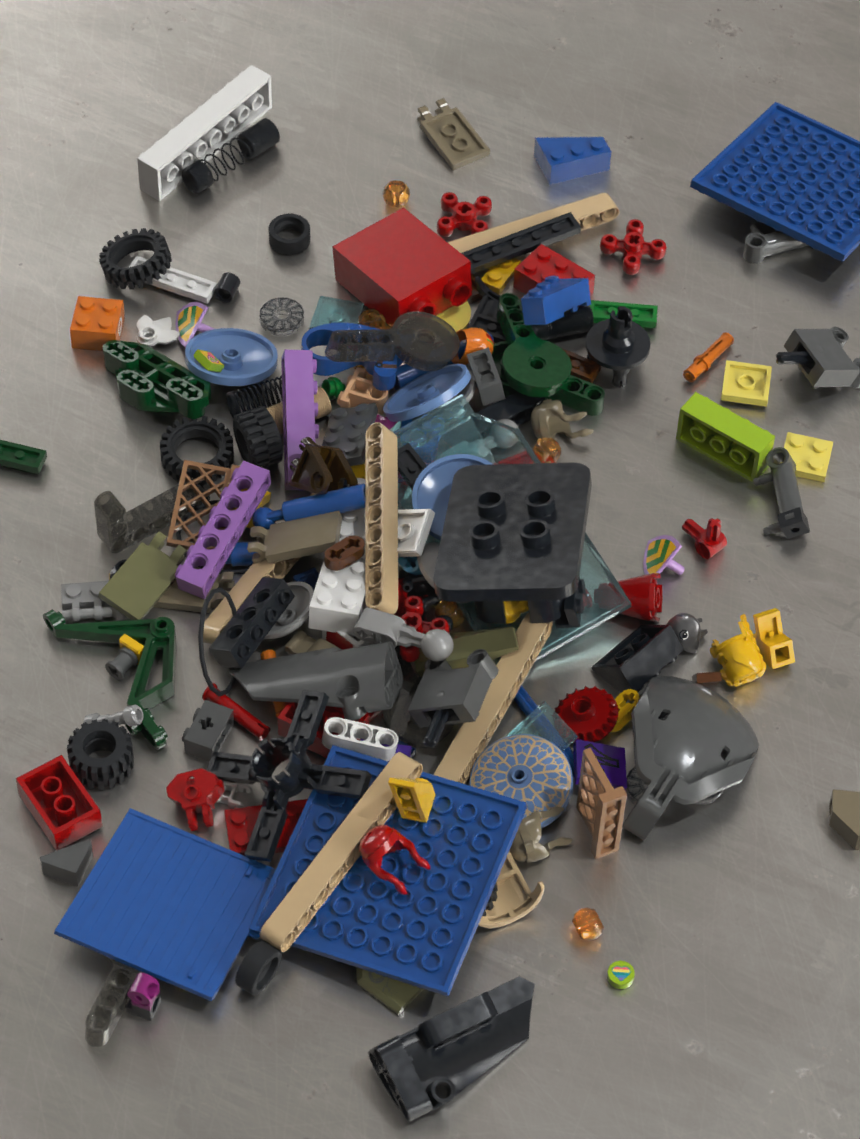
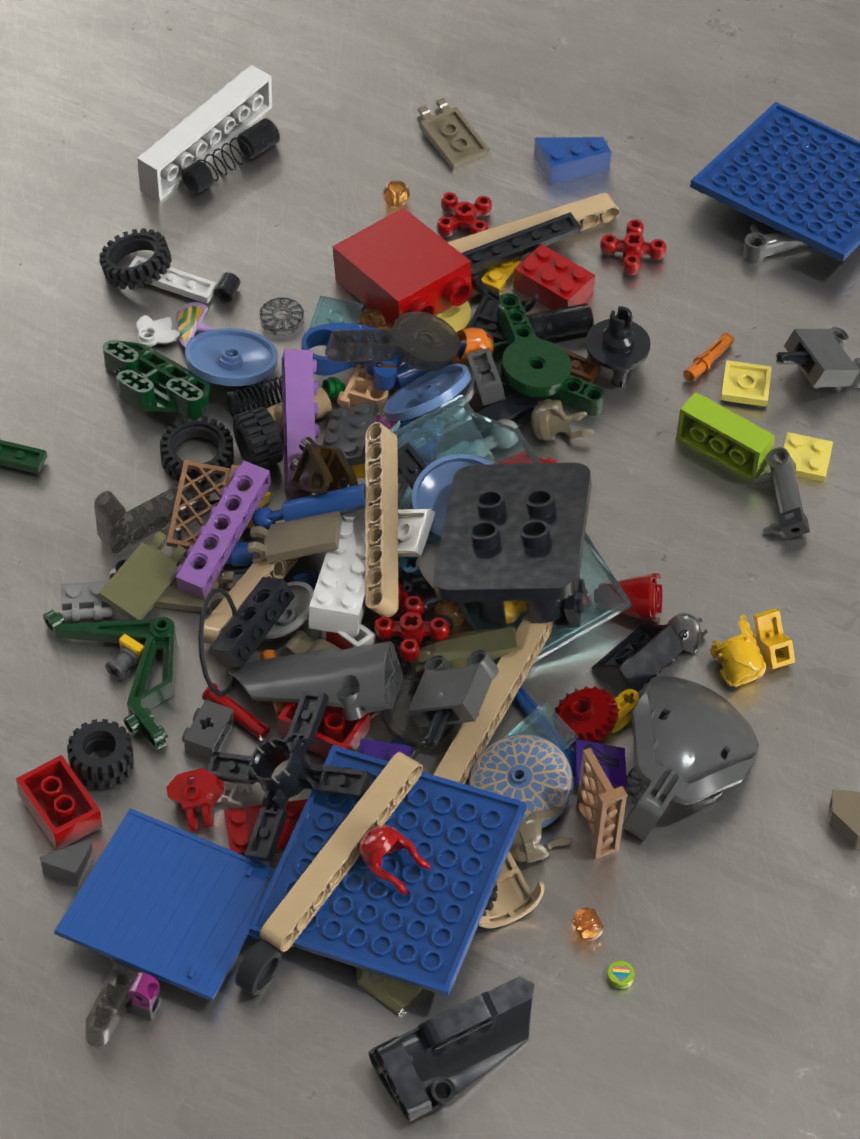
(96, 322): orange brick -> none
(131, 716): light grey piece -> none
(208, 361): lime tile -> none
(289, 246): black tyre -> none
(344, 553): reddish brown beam -> none
(372, 736): white beam -> none
(382, 627): light grey beam -> none
(413, 797): yellow slope -> none
(547, 450): clear orange piece -> none
(554, 297): blue wedge -> none
(642, 314): green plate -> none
(660, 554): shield -> none
(707, 541): red axle -> none
(707, 678): reddish brown tile -> none

